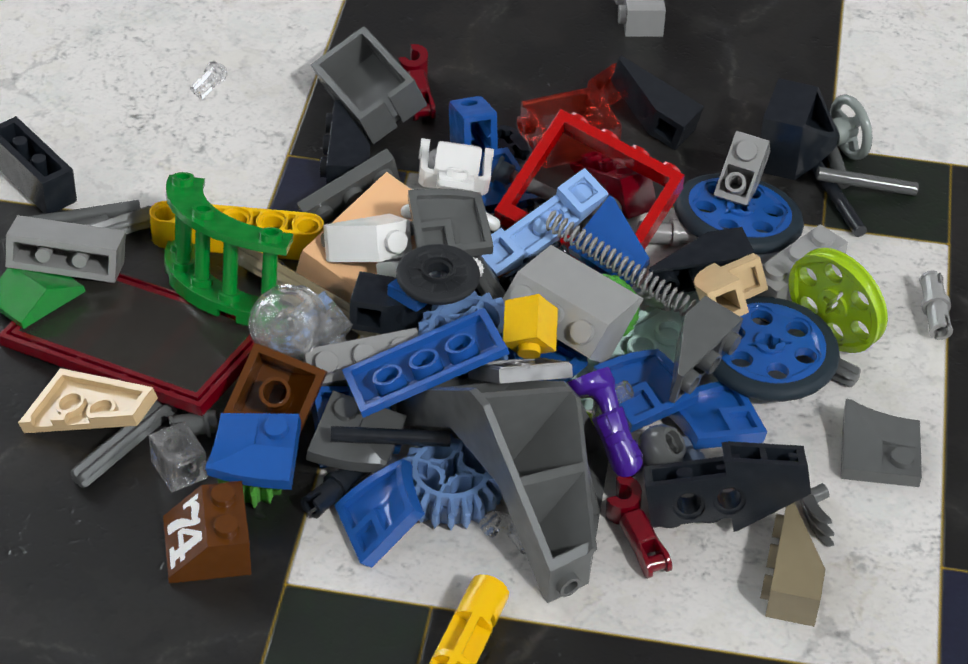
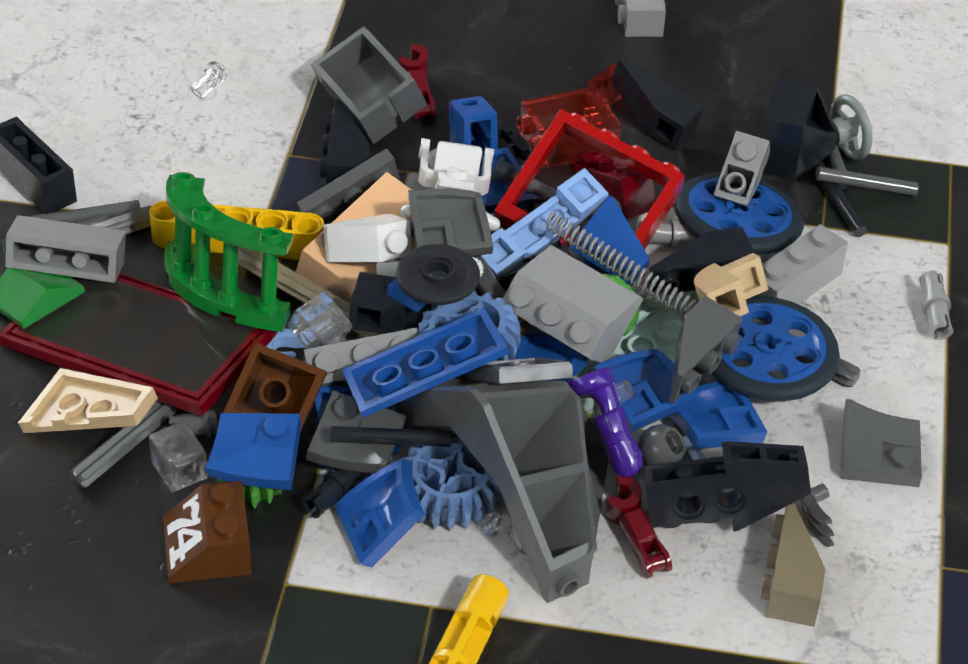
(288, 320): clear cylinder -> none
(530, 326): yellow brick -> none
(850, 306): lime wedge -> none

